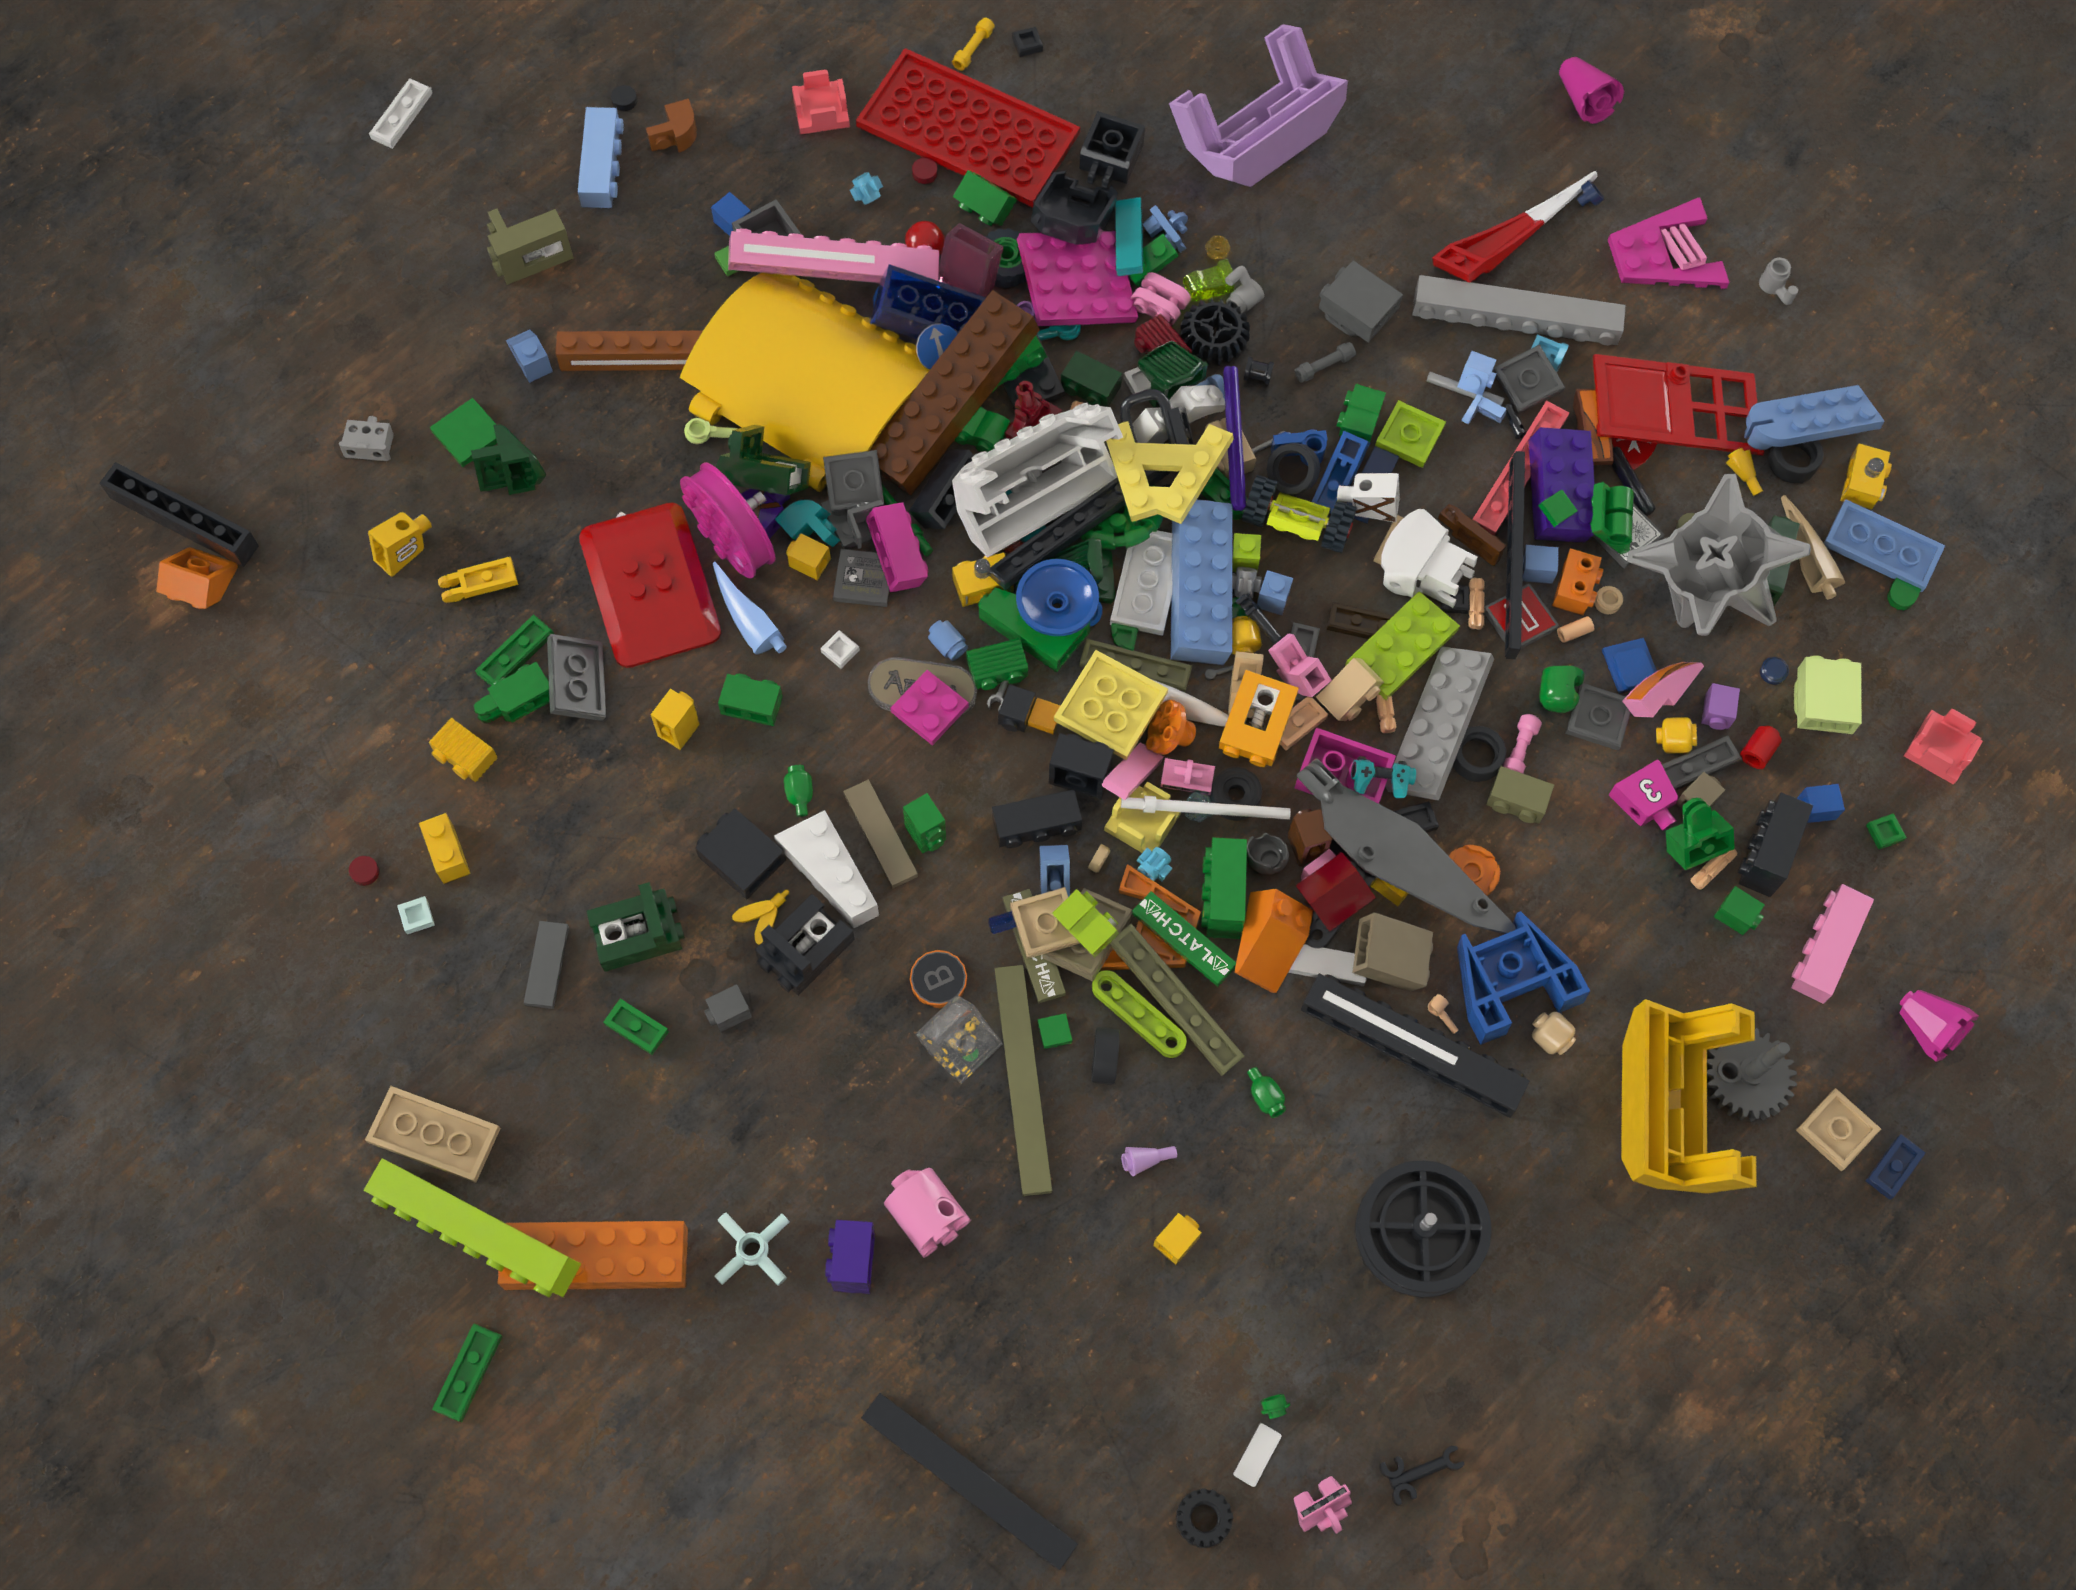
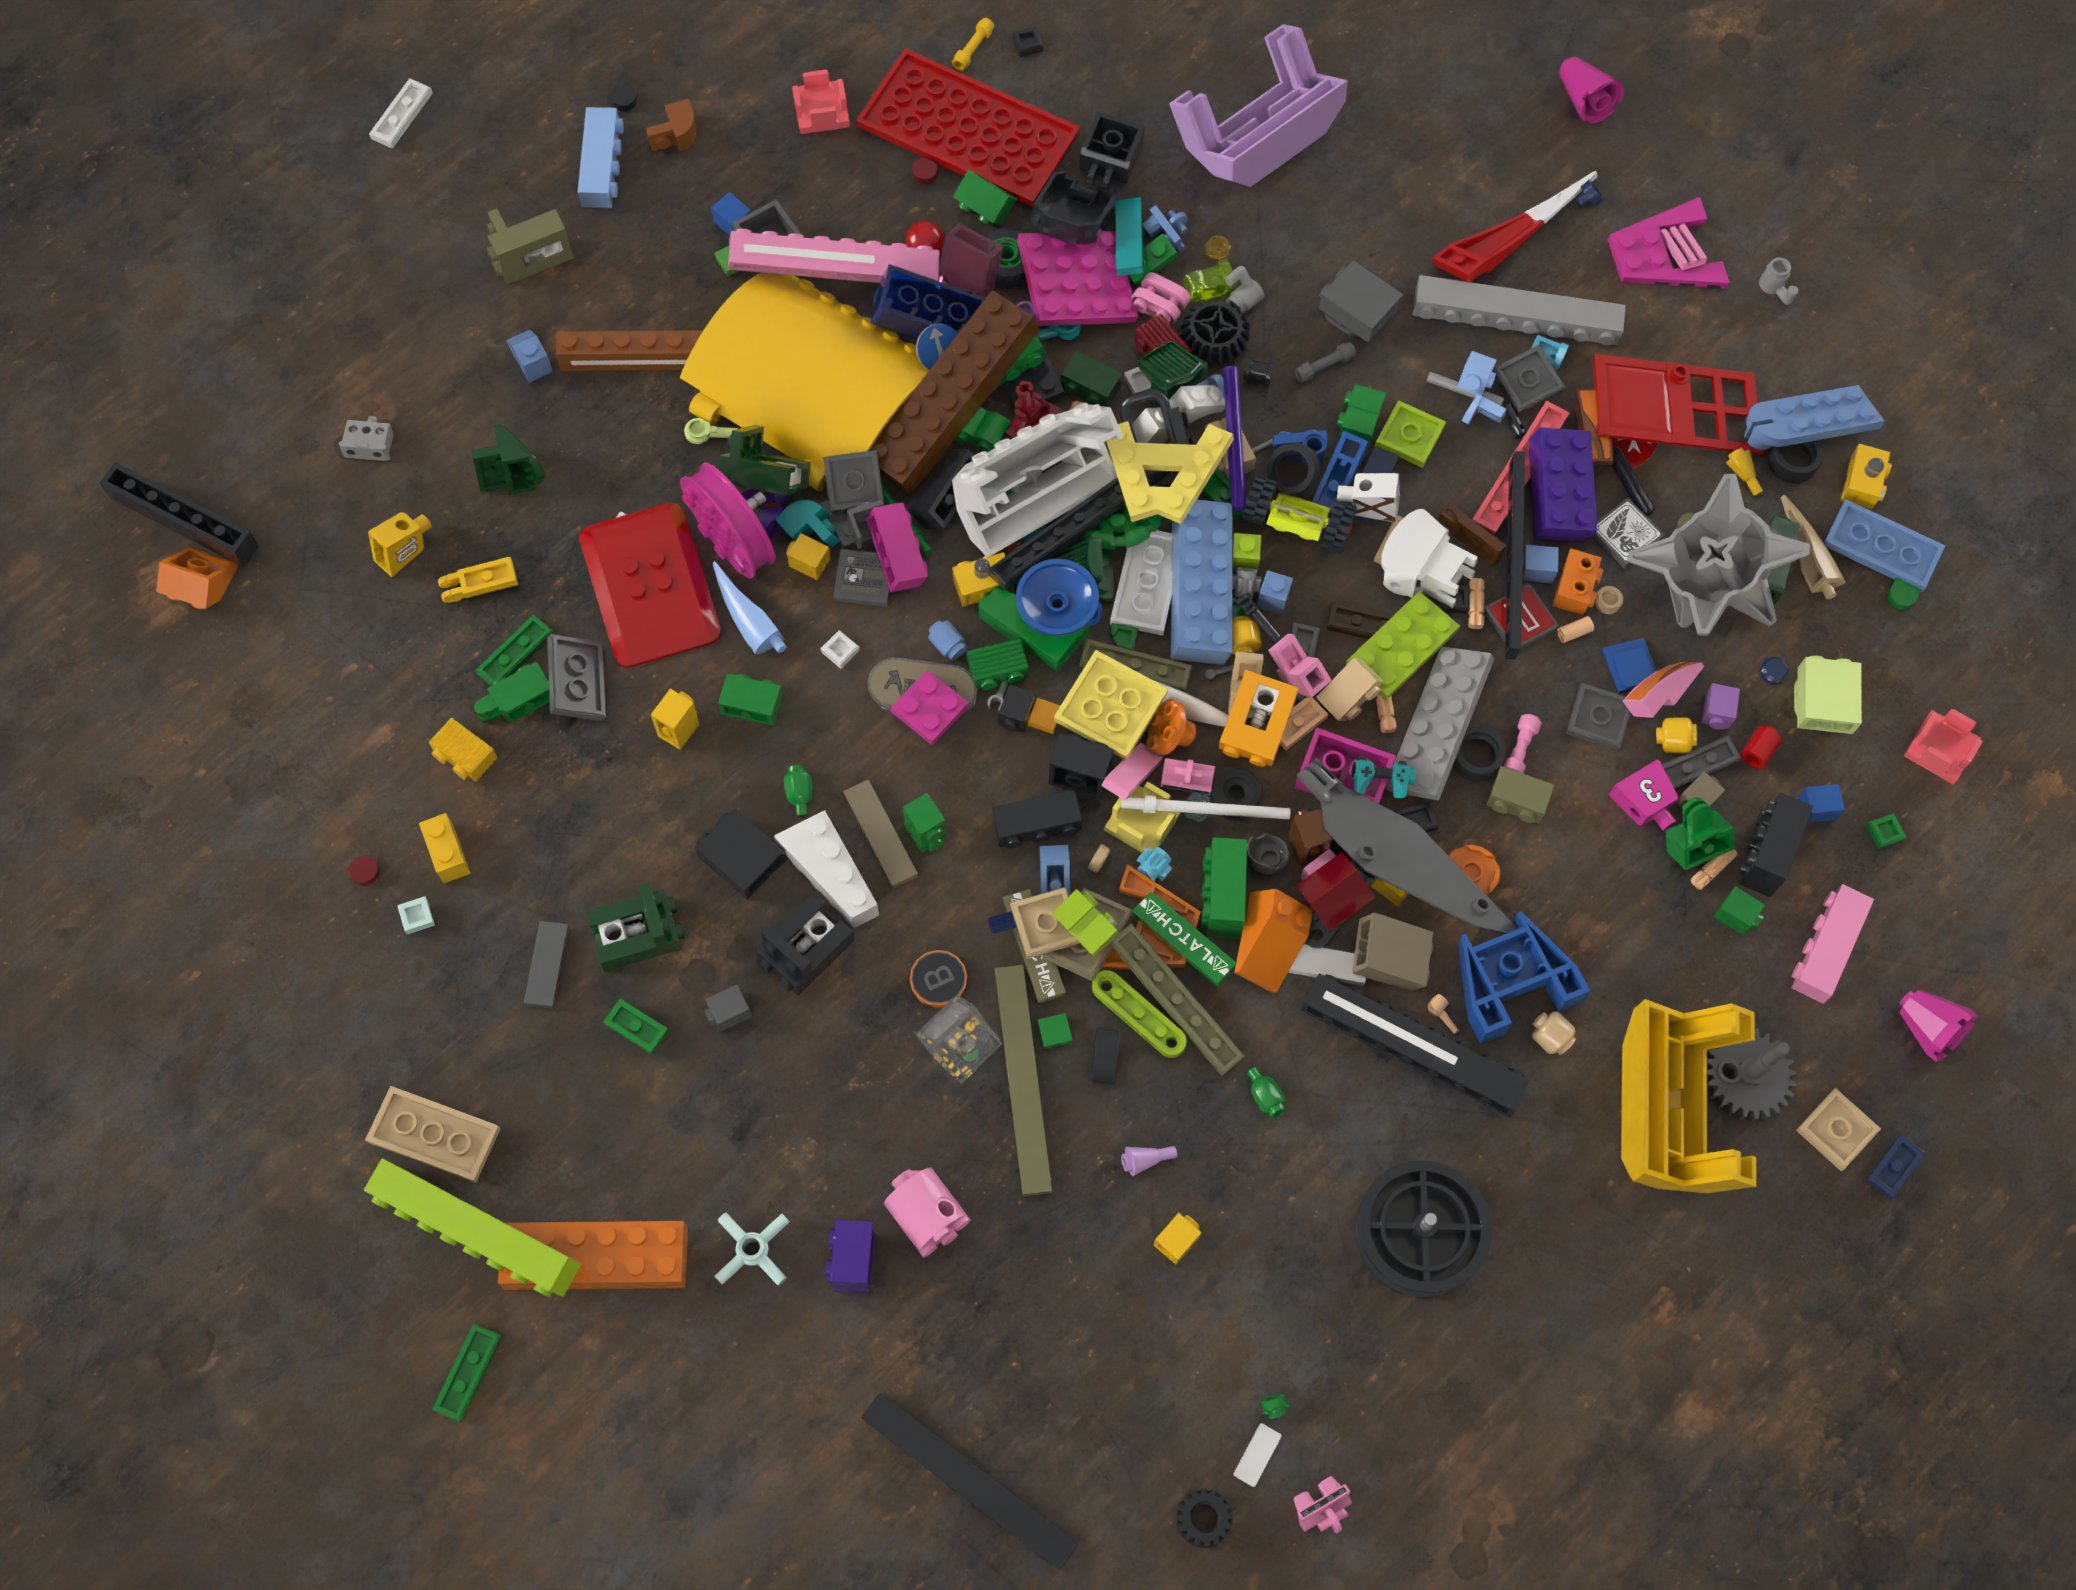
(464, 431): green tile -> none
(764, 910): yellow piece -> none
(866, 188): medium azure gear -> none
(1400, 1480): black bar -> none
(1557, 508): green tile -> none
(1558, 689): green helmet -> none
(1613, 515): green plate -> none

